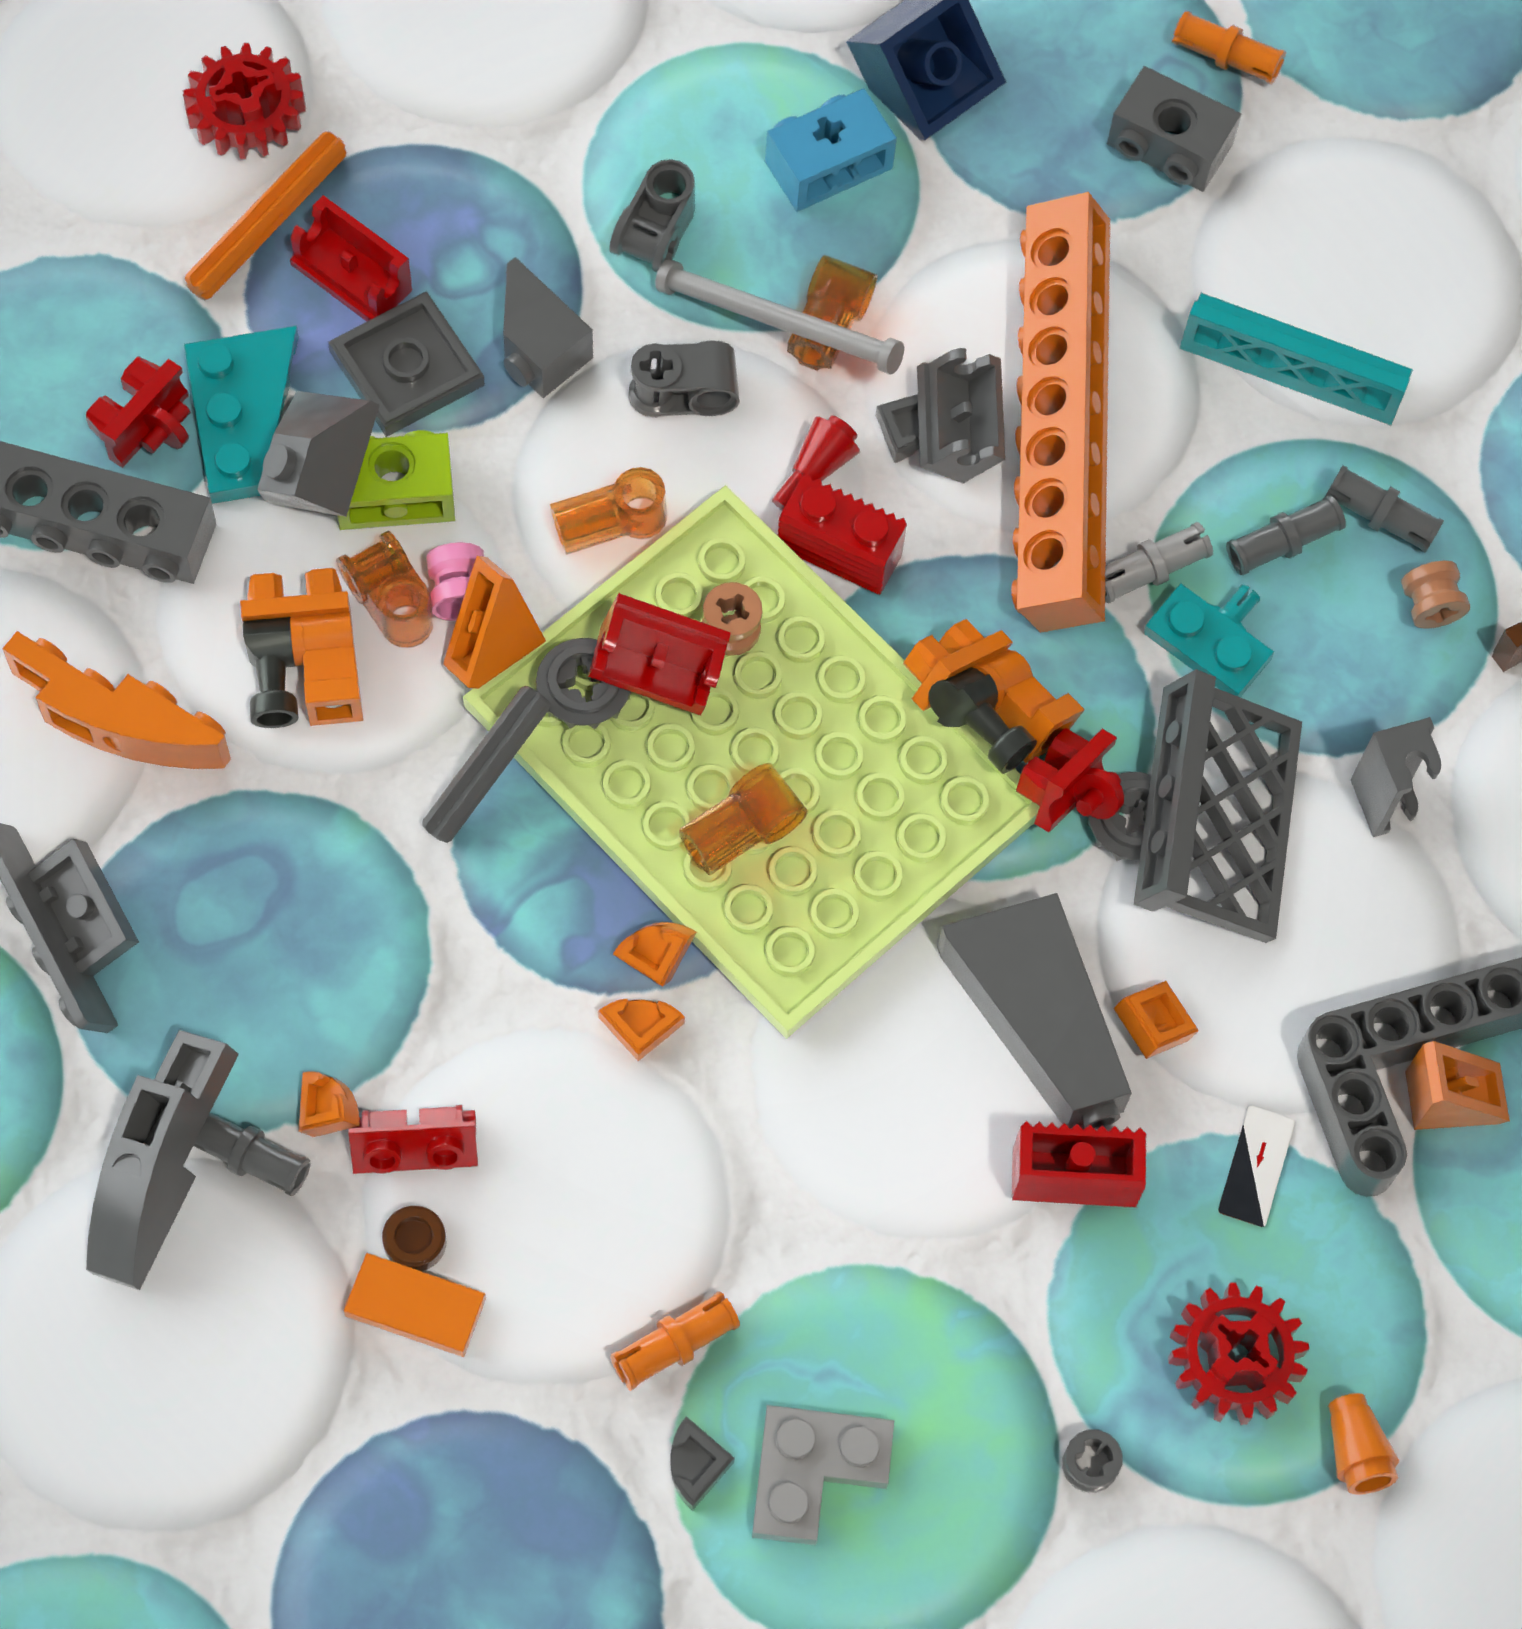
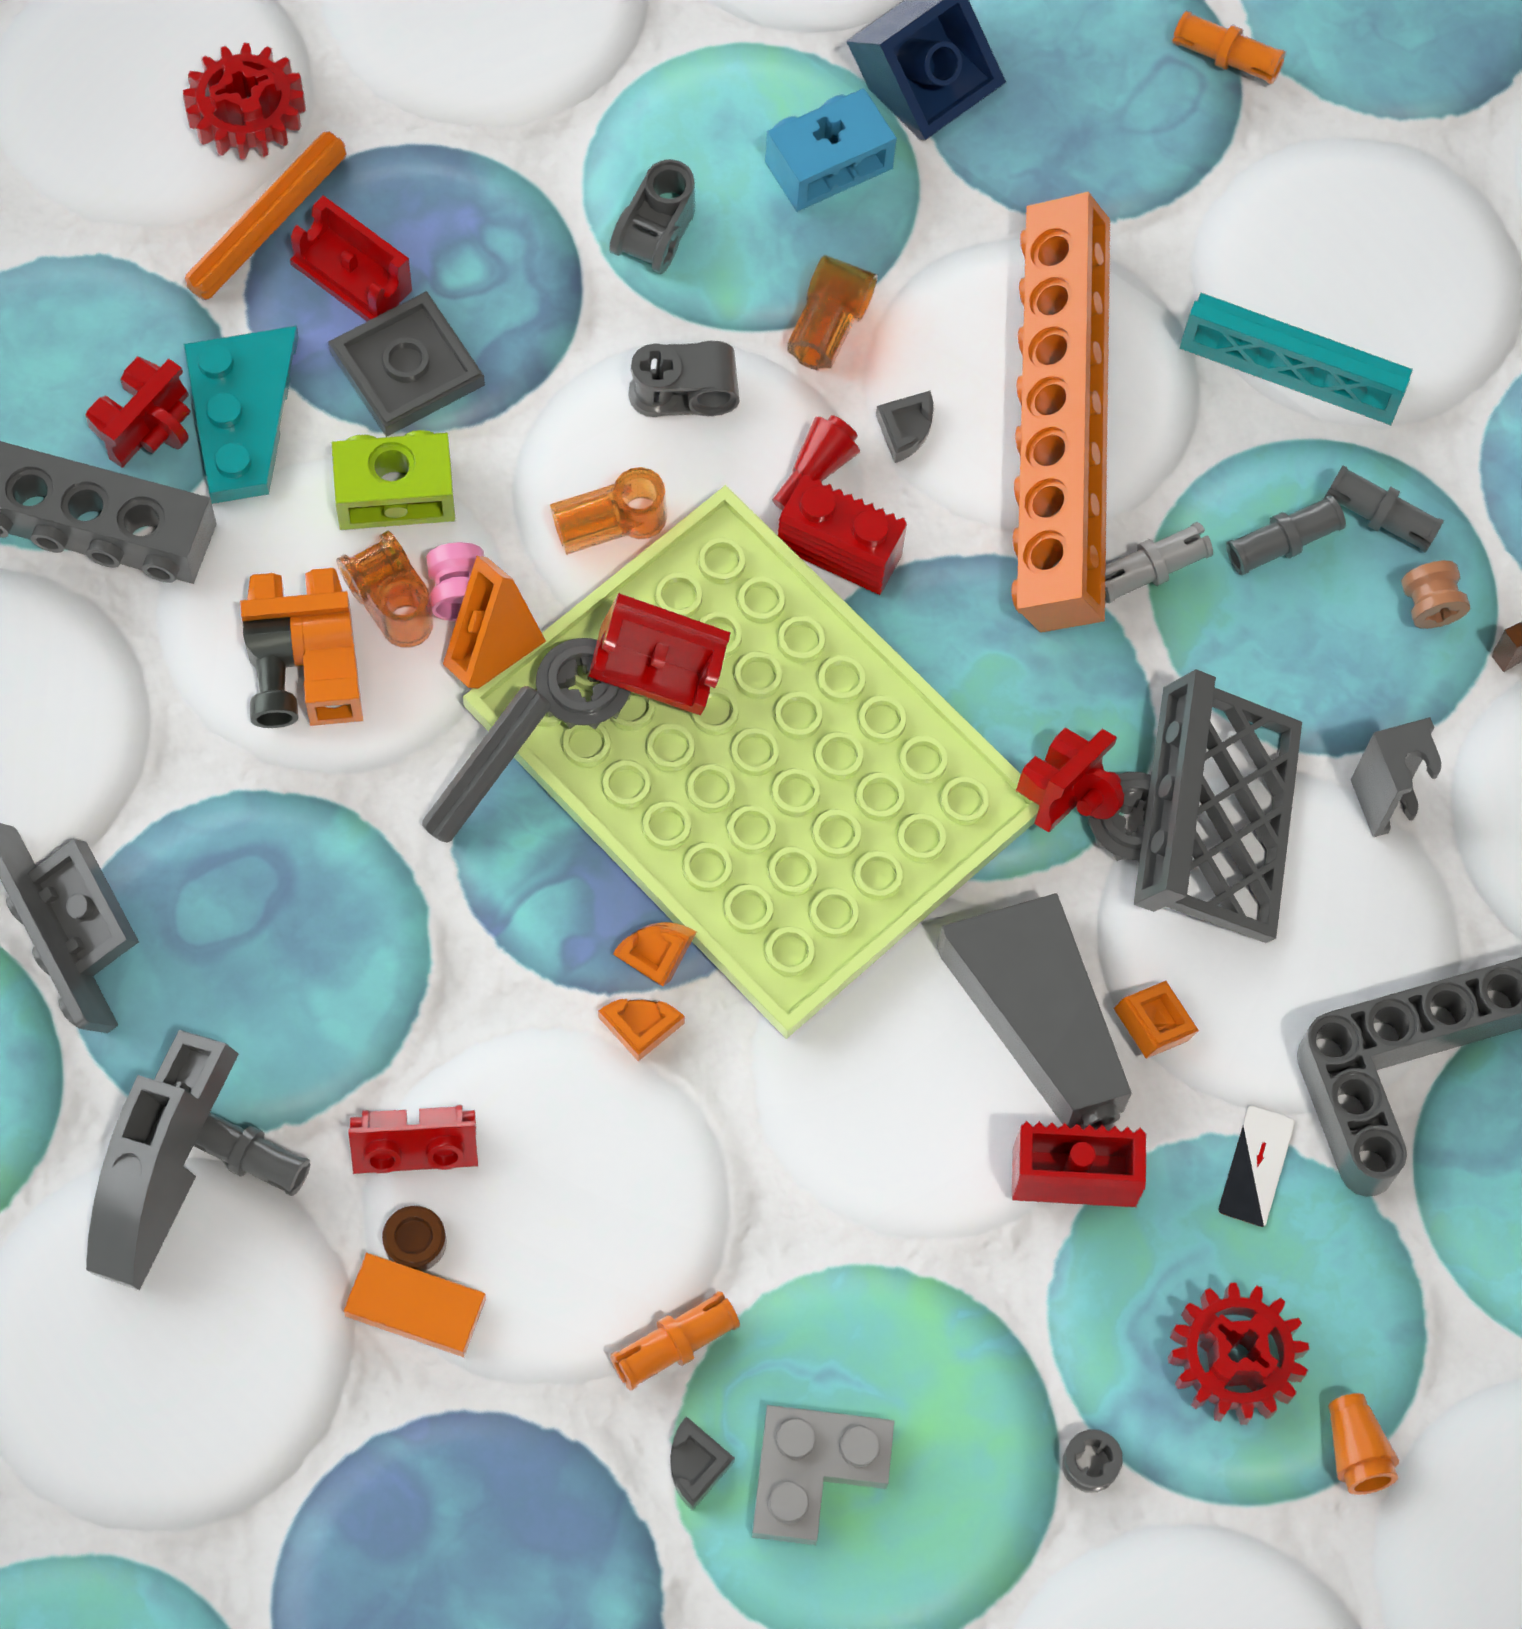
(126, 721): orange slope -> none
(318, 453): dark grey slope -> none
(326, 1105): orange tile -> none
(541, 333): dark grey slope -> none
(743, 624): nougat wheel -> none
(756, 811): clear orange piece -> none
(886, 354): light grey bar -> none
(960, 415): dark grey hinge -> none
(991, 691): orange hips -> none
(1161, 105): dark grey brick -> none
(1211, 637): teal plate -> none
(1454, 1089): orange slope -> none

